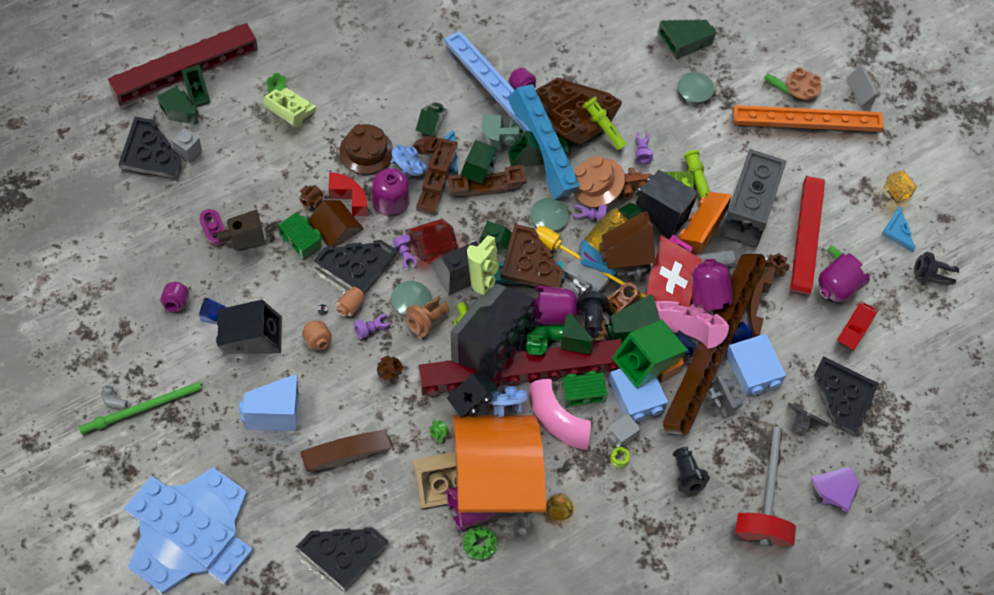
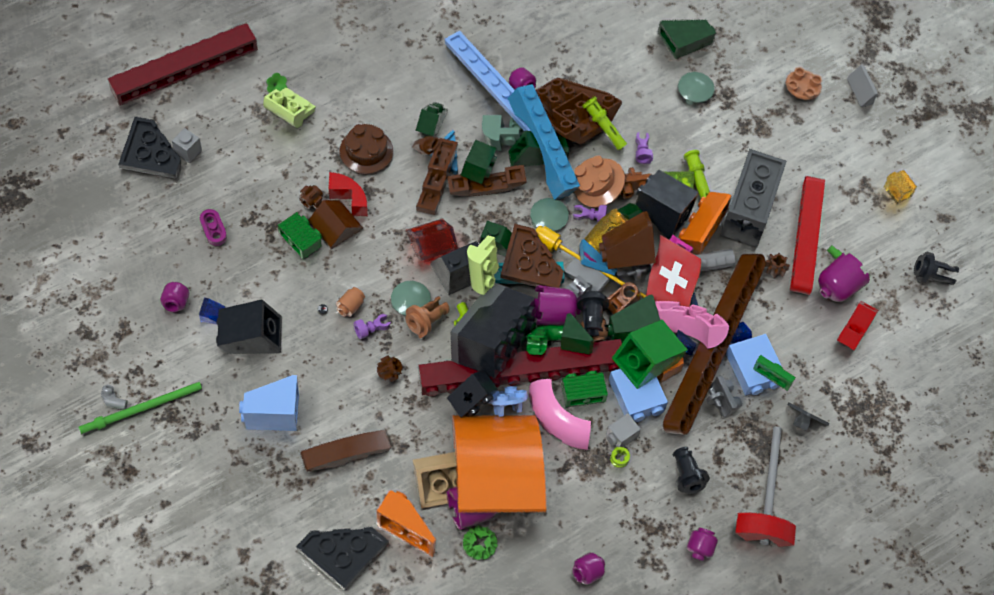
(177, 106): dark green slope -> none
(187, 530): light blue plate -> none
(195, 85): dark green slope -> none
(243, 231): dark brown torso -> none
(316, 335): nougat head -> none
(356, 262): black plate -> none
(390, 192): magenta cylinder -> none
(401, 243): medium lavender piece -> none
(403, 521): none -> orange slope
(408, 160): light blue plate -> none
(439, 430): bright green plate -> none
(559, 507): clear yellow cone -> none
(588, 568): none -> magenta head
(702, 544): none -> magenta head
(711, 285): magenta cylinder -> none
(764, 285): reddish brown slope -> none
(774, 372): none -> green plate
(776, 82): bright green helmet -> none
(807, 118): orange plate -> none
(837, 487): medium lavender slope -> none
(845, 394): black plate -> none
(899, 231): dark azure tile -> none

